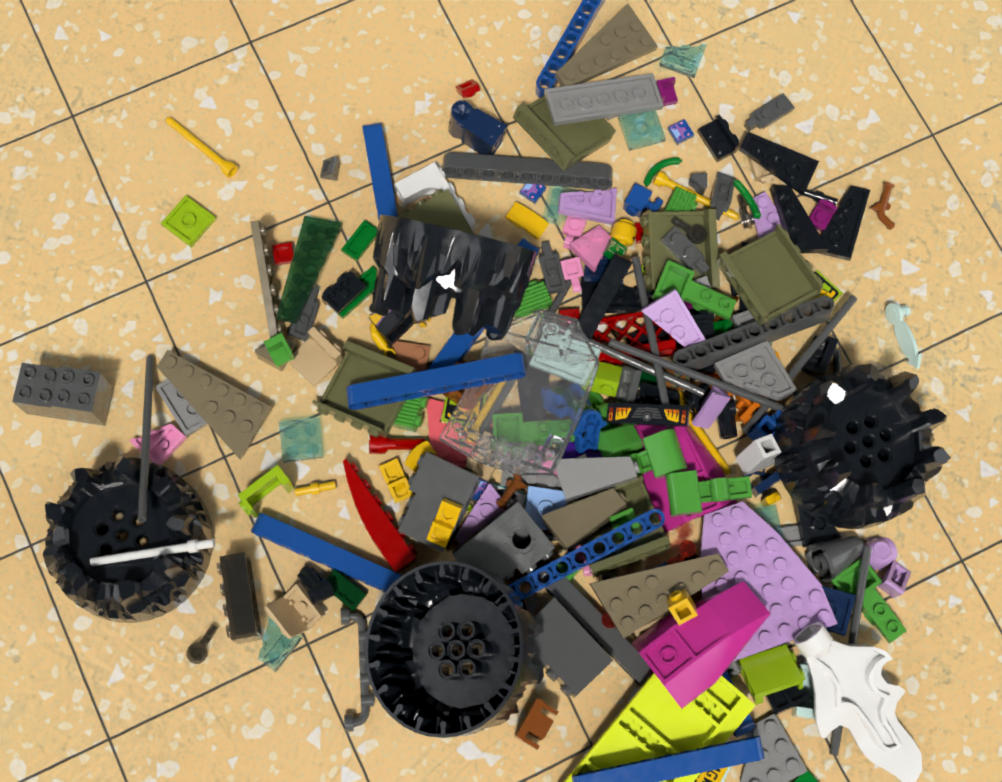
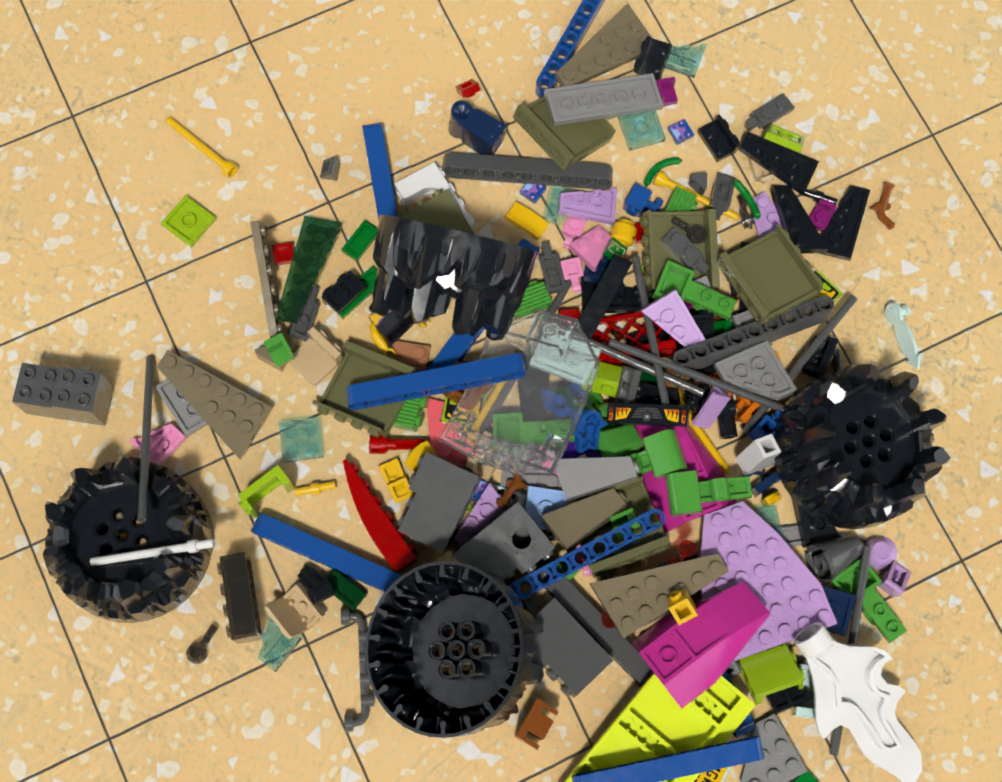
(444, 522): yellow slope -> none
(653, 57): none -> black bracket
(784, 137): none -> lime tile

